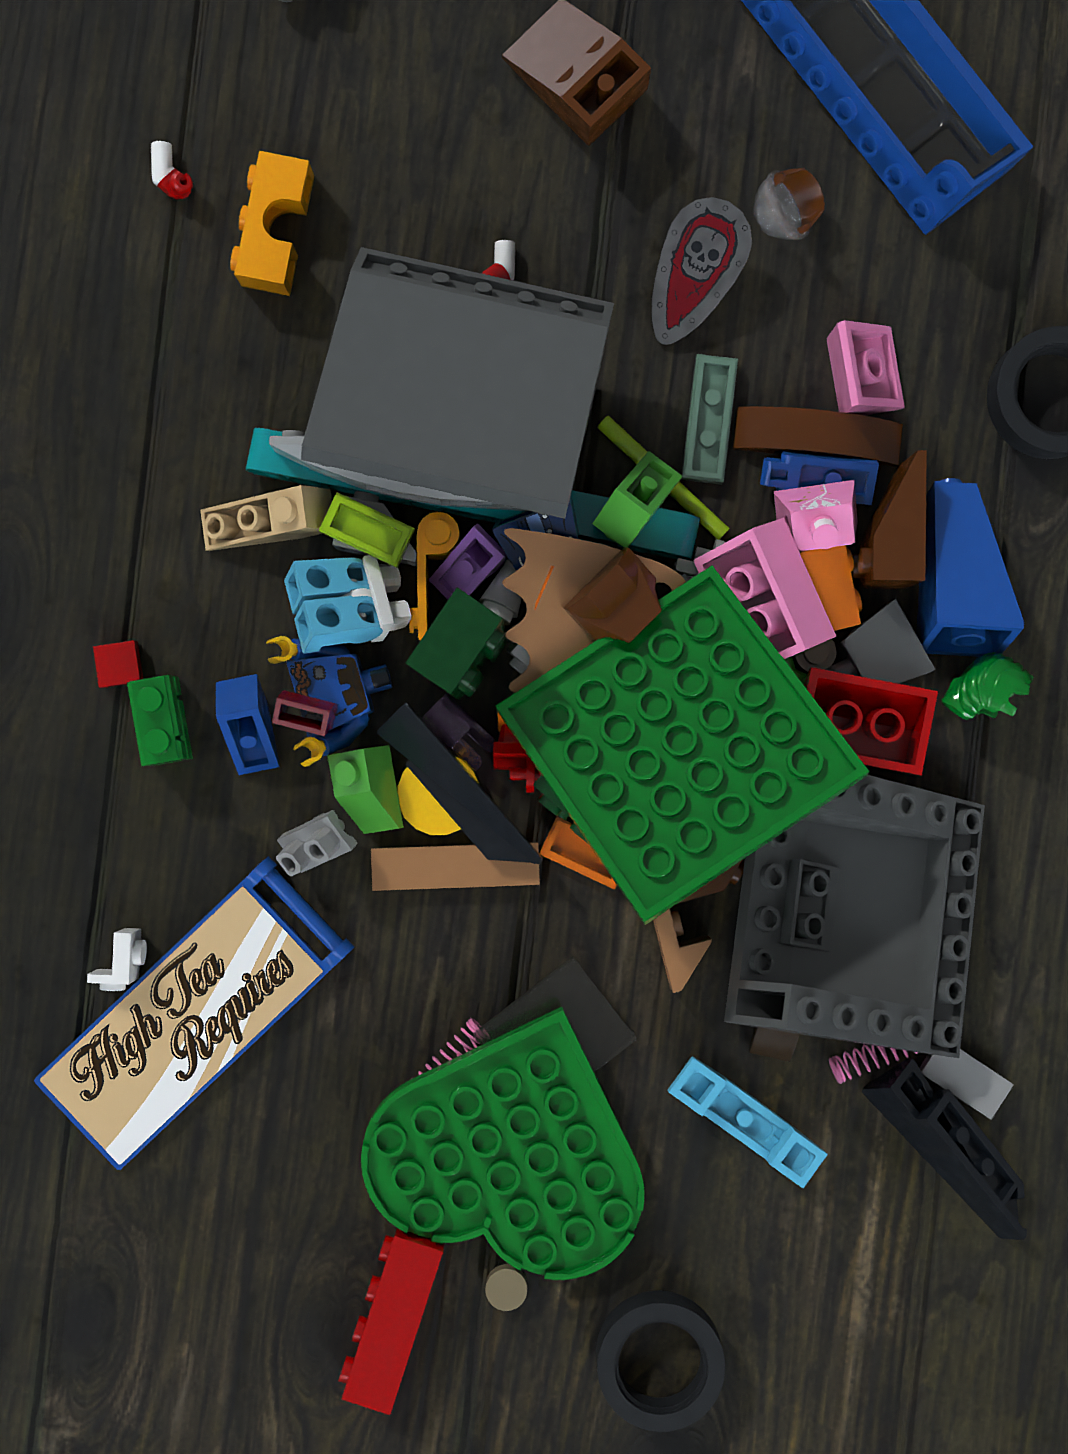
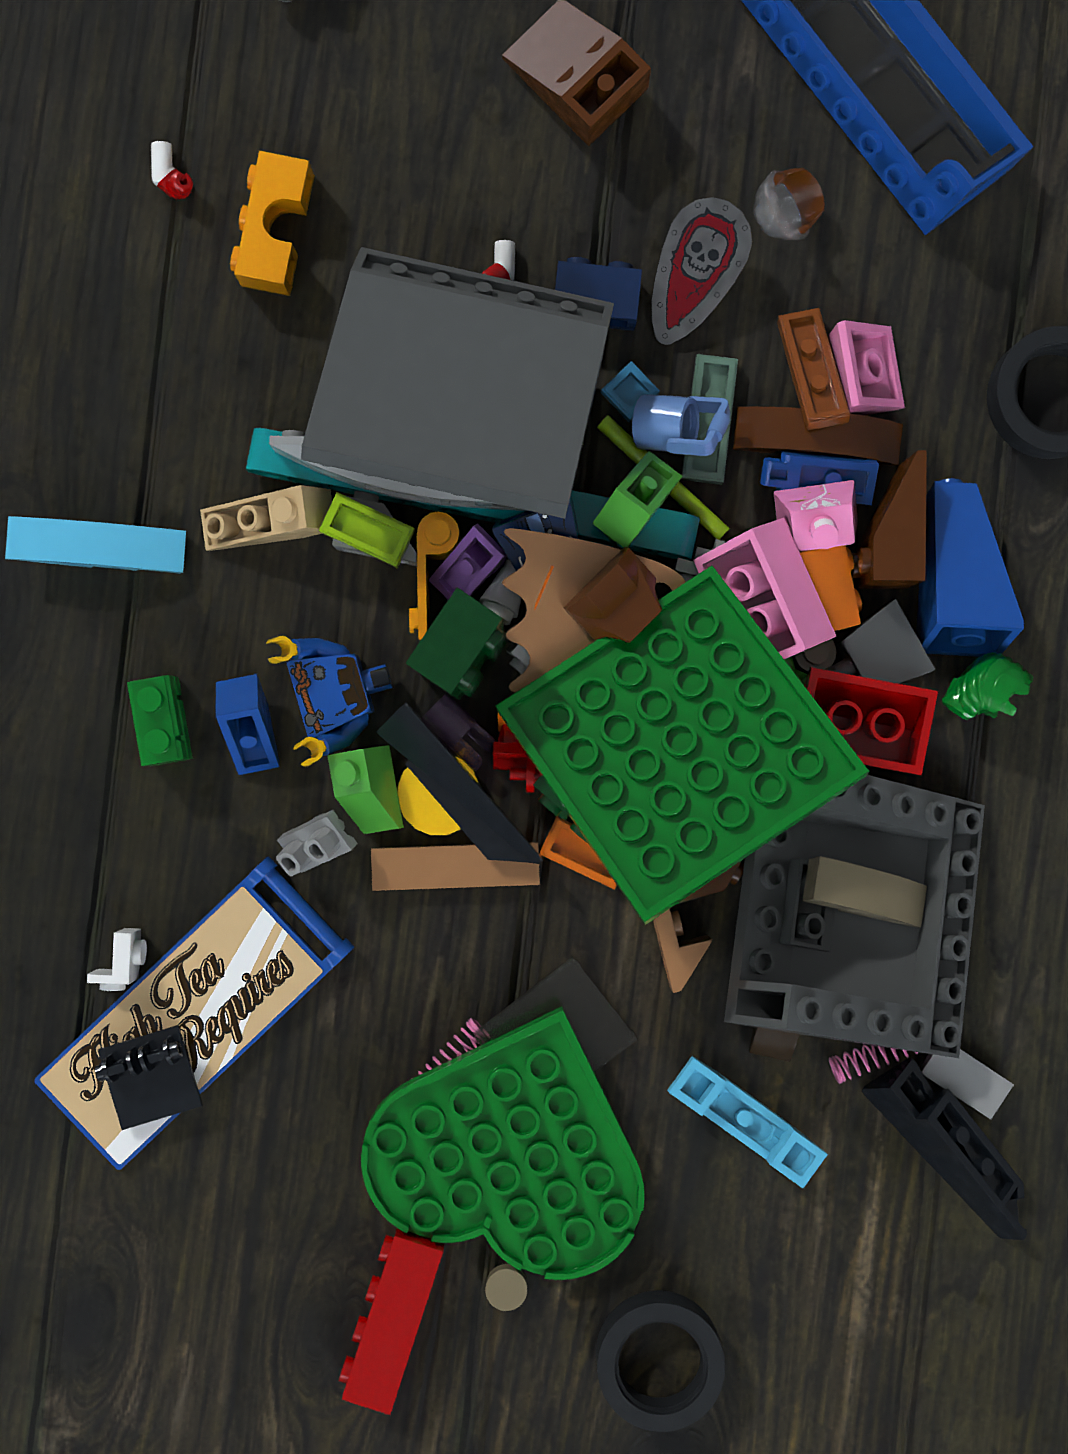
(95, 544): none -> medium azure slope
(117, 663): red tile -> none
(149, 1077): none -> black hinge
(306, 703): dark red piece -> none
(344, 601): medium azure hips -> none
(611, 283): none -> dark blue brick
(627, 388): none -> dark azure tile
(673, 423): none -> medium blue piece
(813, 369): none -> dark orange tile
(864, 891): none -> dark tan slope

